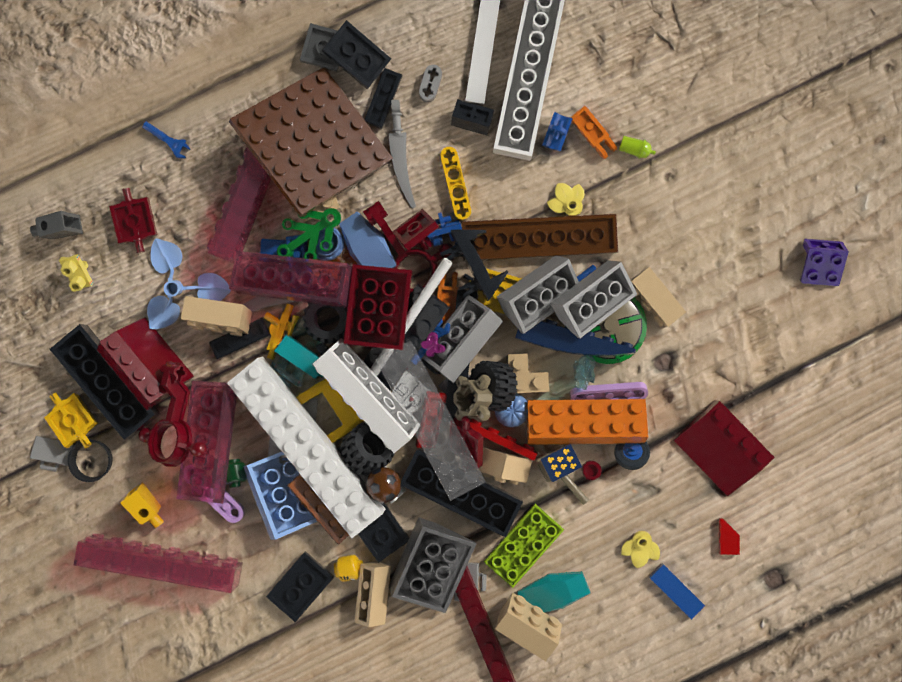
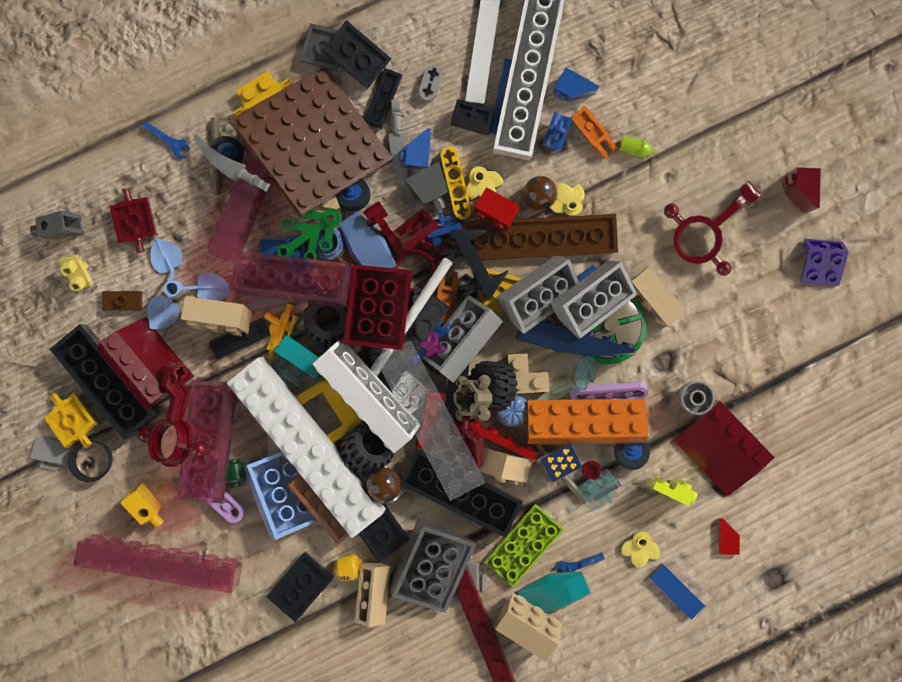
(122, 301): none -> reddish brown plate
(215, 172): none -> dark tan bar
(229, 148): none -> black wheel
(229, 167): none -> light grey sword
(259, 90): none -> yellow plate
(355, 197): none -> black wheel
(416, 153): none -> blue slope
(429, 186): none -> dark grey torso
(489, 179): none -> light yellow plate
(496, 209): none -> red brick
(500, 96): none -> blue bar
(540, 193): none -> reddish brown piece
(573, 86): none -> blue slope
(573, 566): none -> blue piece
(602, 490): none -> clear light blue hips
(677, 490): none -> neon yellow plate
(707, 397): none -> light grey piece
(747, 194): none -> dark red piece
(803, 188): none -> dark red slope

